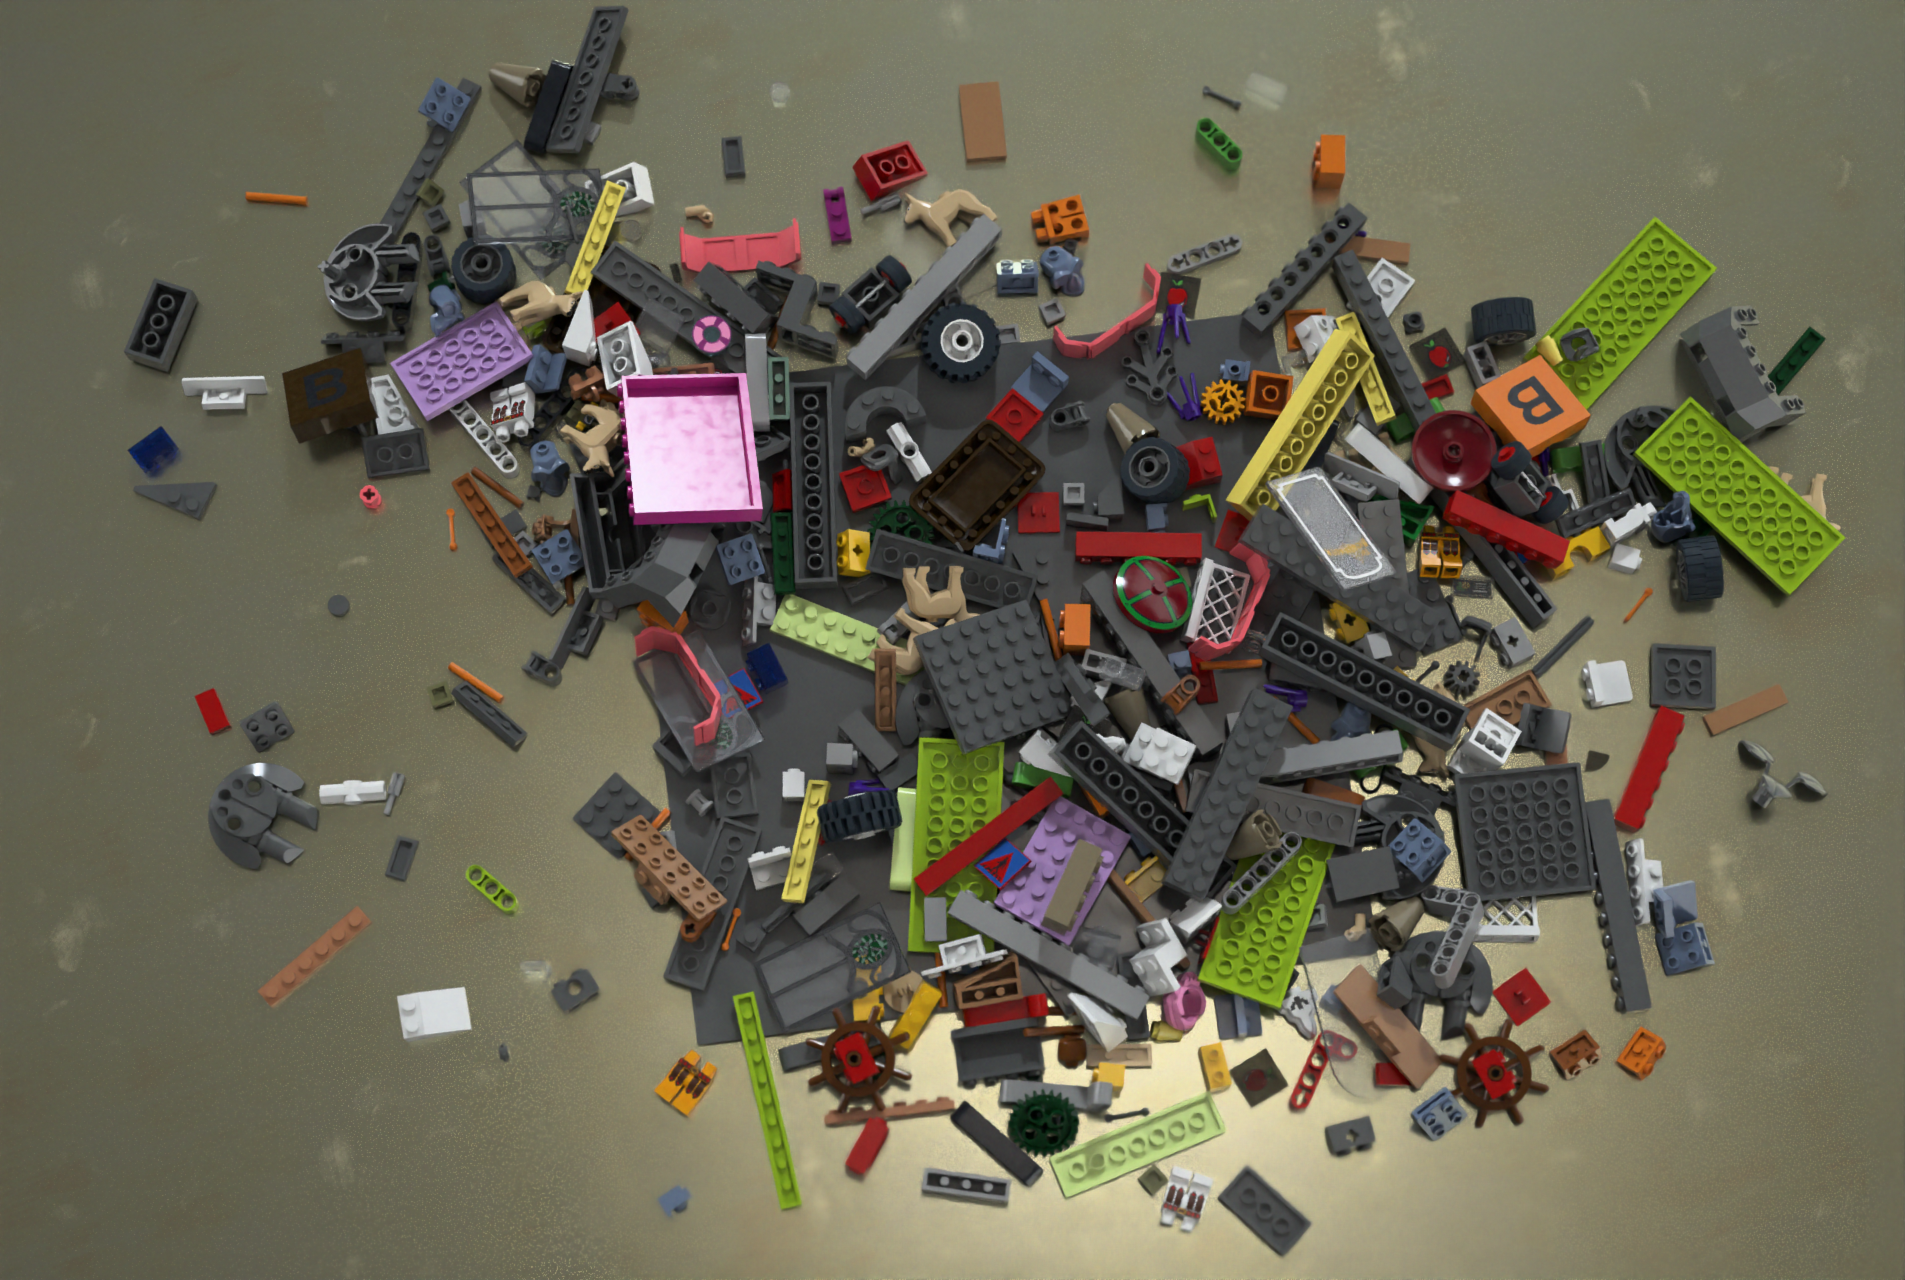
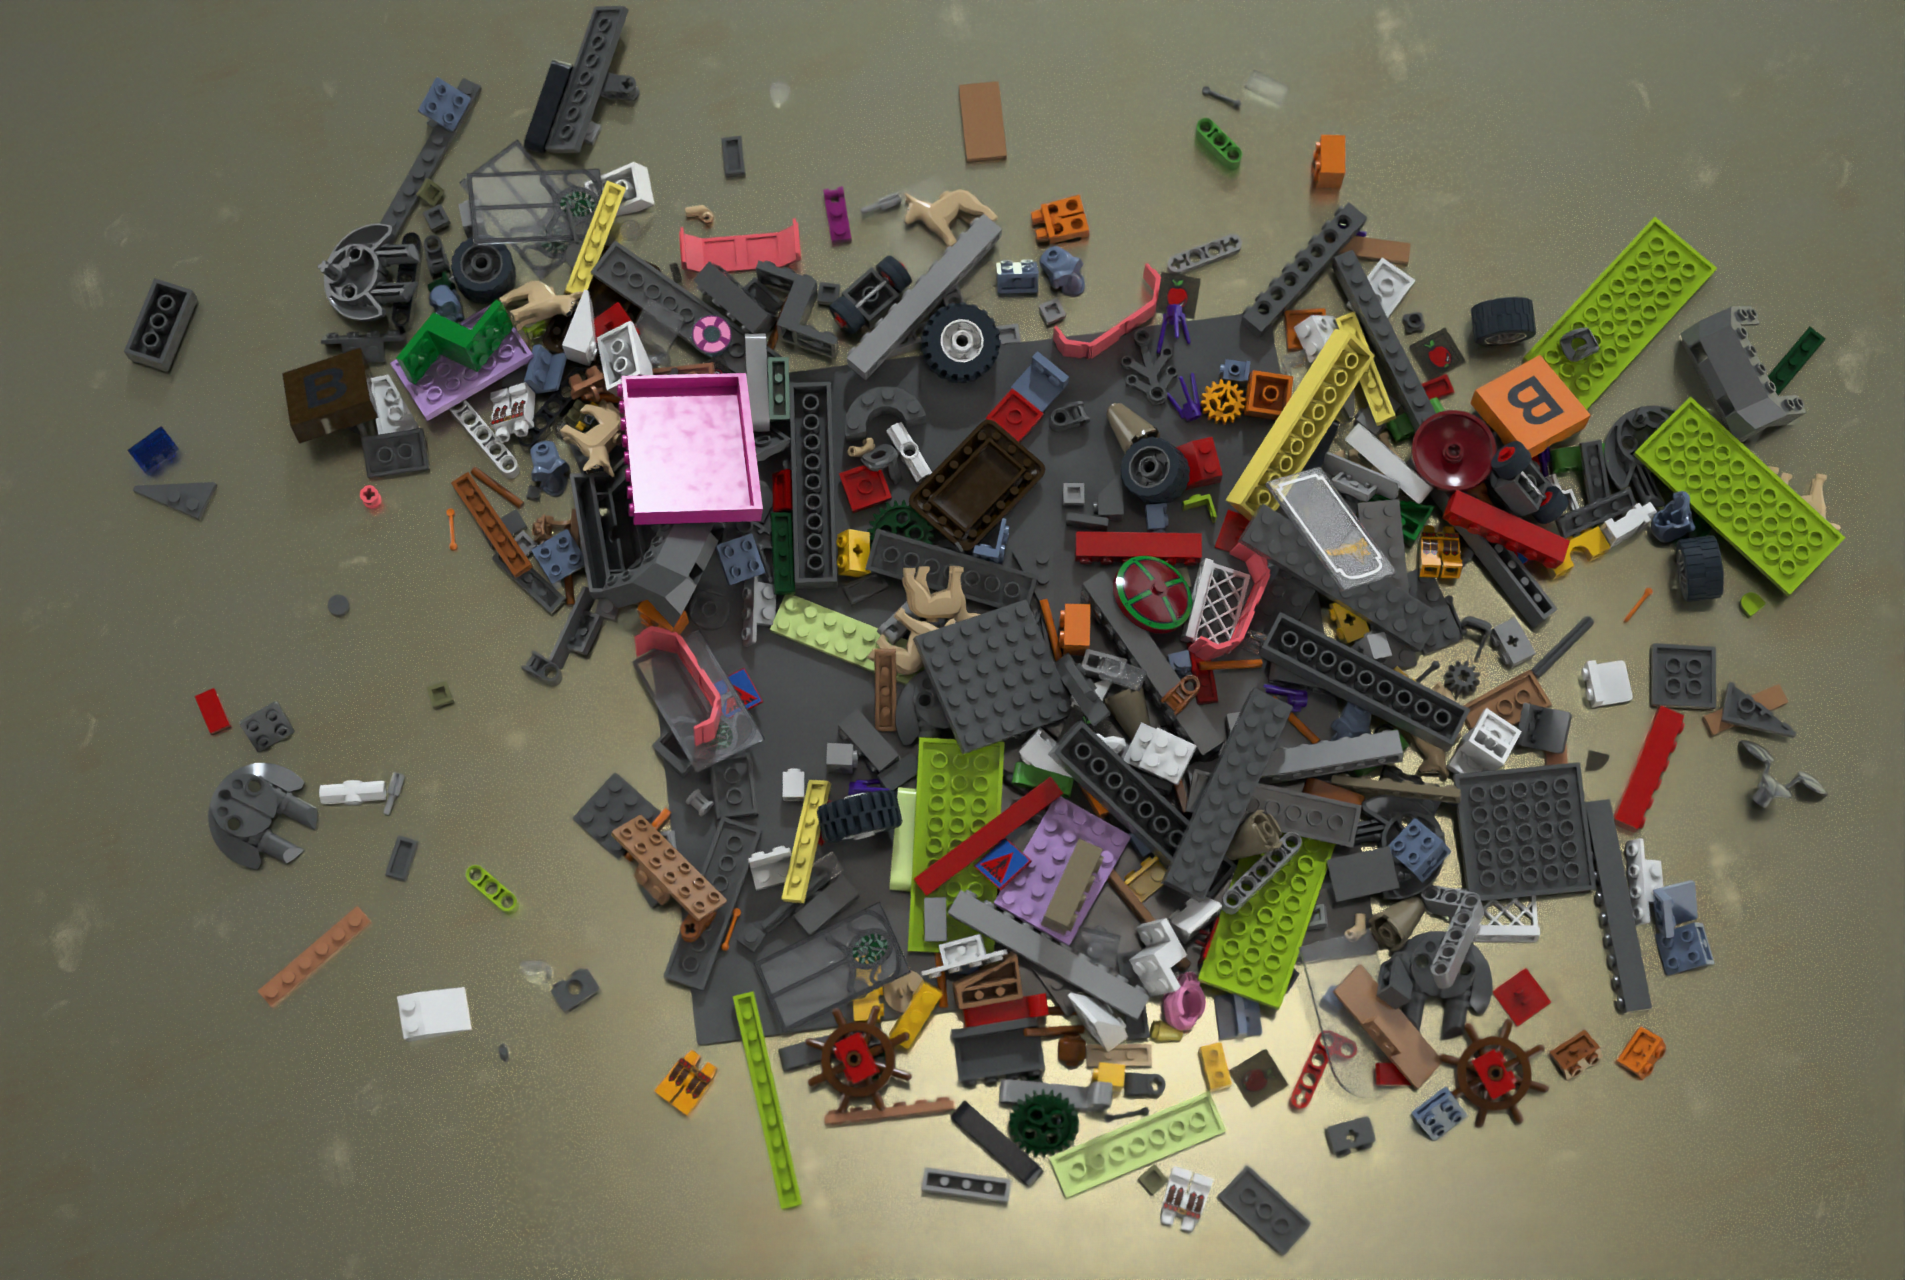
(224, 391): white bracket -> none
(276, 198): orange bar -> none
(455, 342): none -> green bracket
(476, 682): orange bar -> none
(489, 713): dark grey plate -> none
(519, 81): dark tan cone -> none
(675, 1200): sand blue brick -> none
(767, 668): clear blue brick -> none
(867, 1146): red window -> none
(888, 169): red slope -> none
(1039, 513): red piece -> none
(1070, 245): dark grey piece -> none
(1139, 1084): none -> dark grey piece
(1299, 1009): white rock -> none
(1406, 789): none -> dark tan plate
(1473, 586): clear tile -> none
(1481, 364): light grey brick -> none
(1549, 350): light yellow cone -> none
(1624, 559): white brick -> none
(1746, 712): none -> dark grey wing
(1751, 603): none -> lime tile

